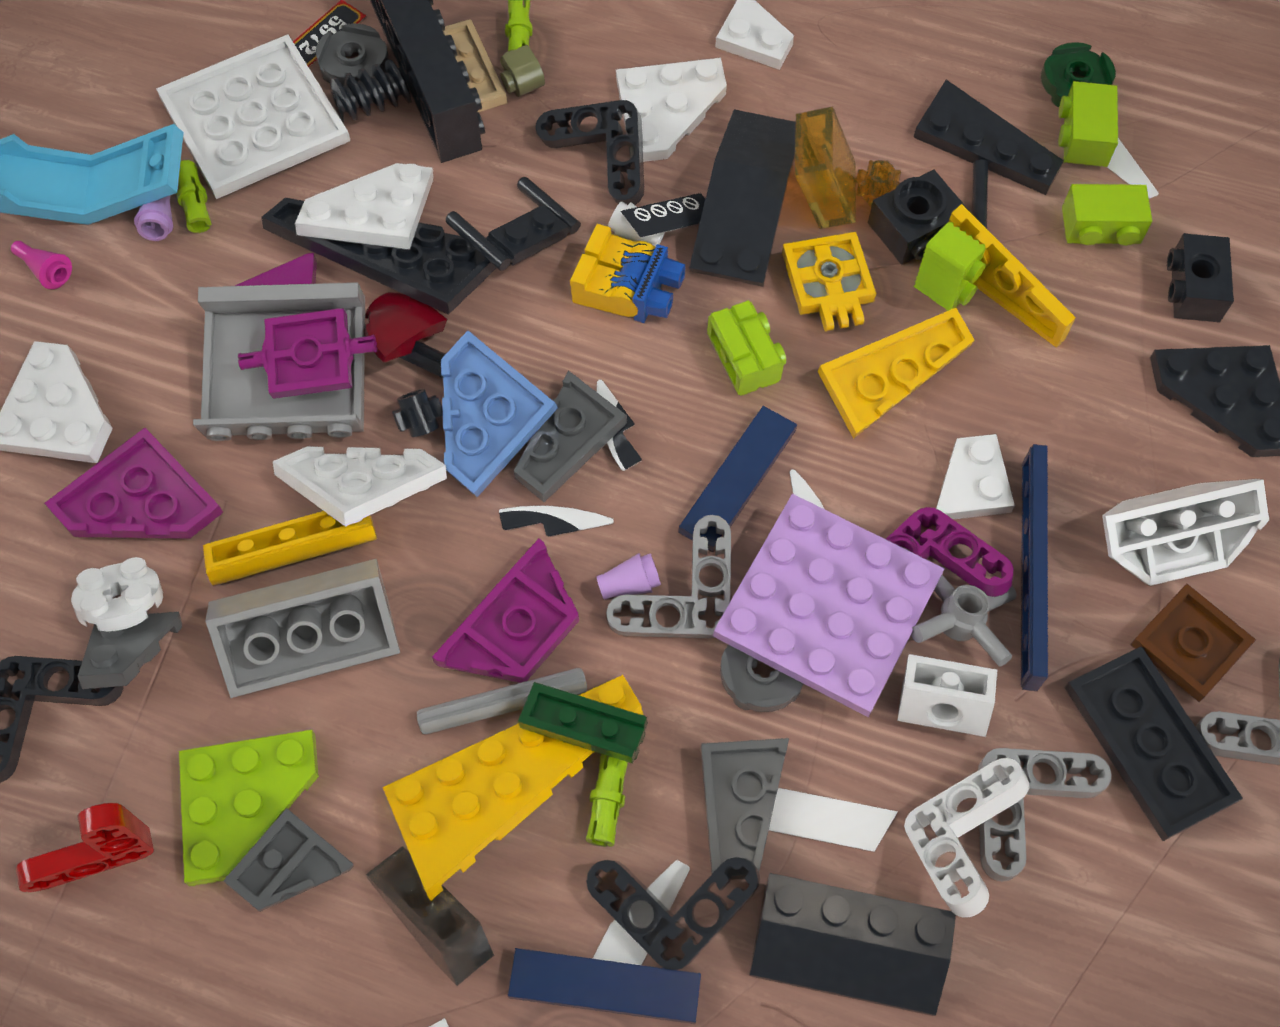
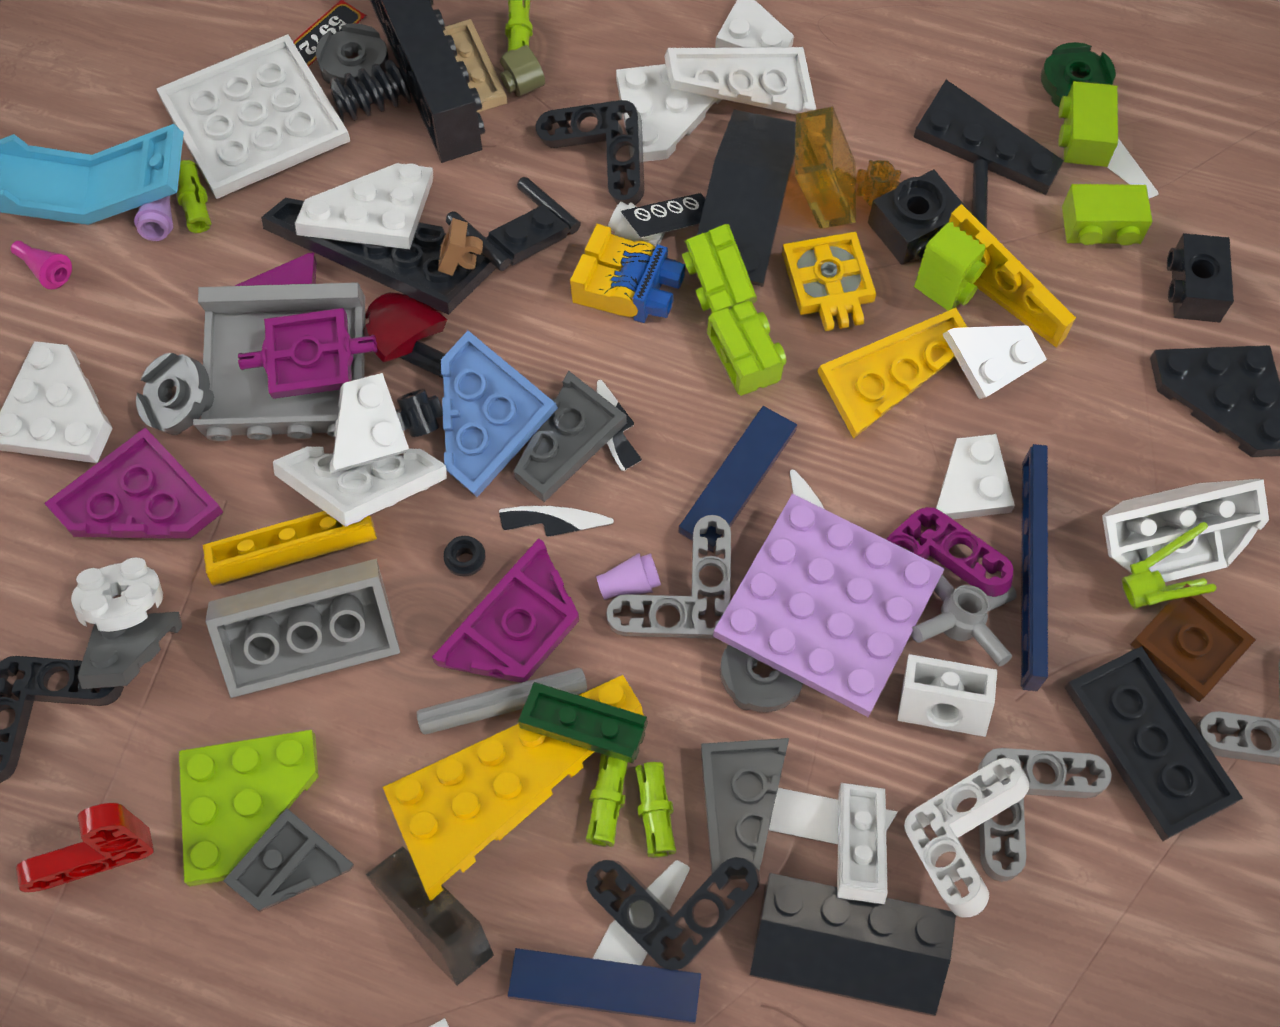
(191, 396): none -> dark grey plate
(366, 425): none -> white wing
(456, 248): none -> medium nougat tile
(463, 545): none -> black plate
(655, 810): none -> lime pin
(719, 268): none -> lime brick
(752, 76): none -> white wing
(862, 844): none -> white tile
(994, 355): none -> white wing
(1149, 587): none -> lime plant

